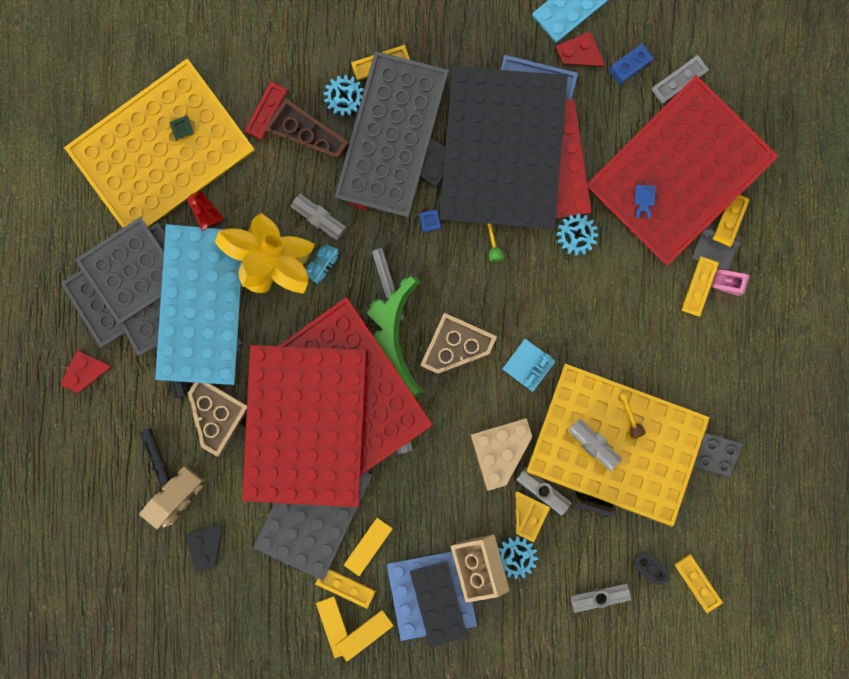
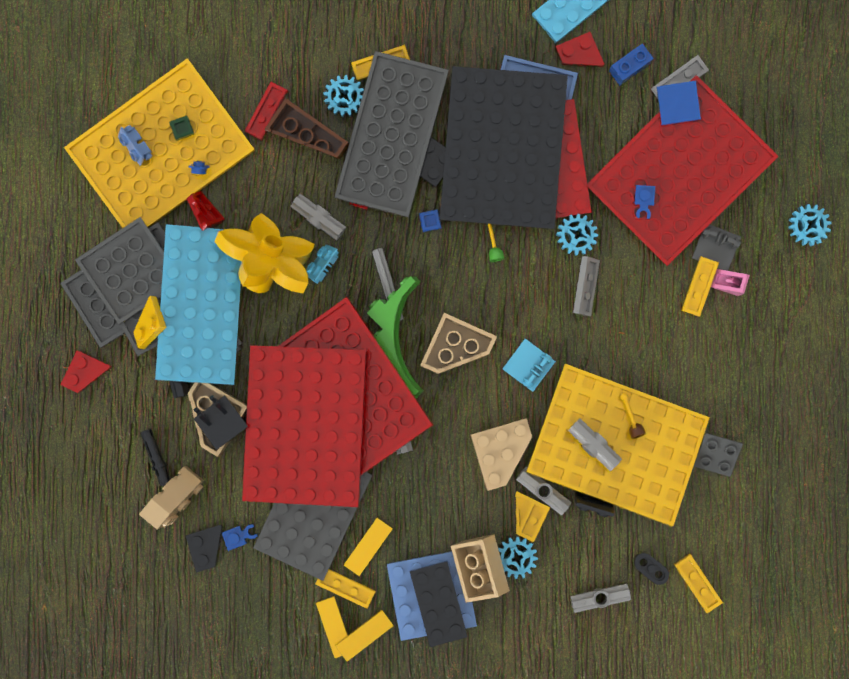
(129, 138): none -> medium blue hinge
(149, 324): none -> yellow wing
(198, 167): none -> blue plate
(220, 421): none -> black plate
(236, 537): none -> blue plate
(586, 286): none -> light grey plate
(678, 103): none -> blue tile
(731, 221): yellow tile -> none
(816, 229): none -> medium azure gear

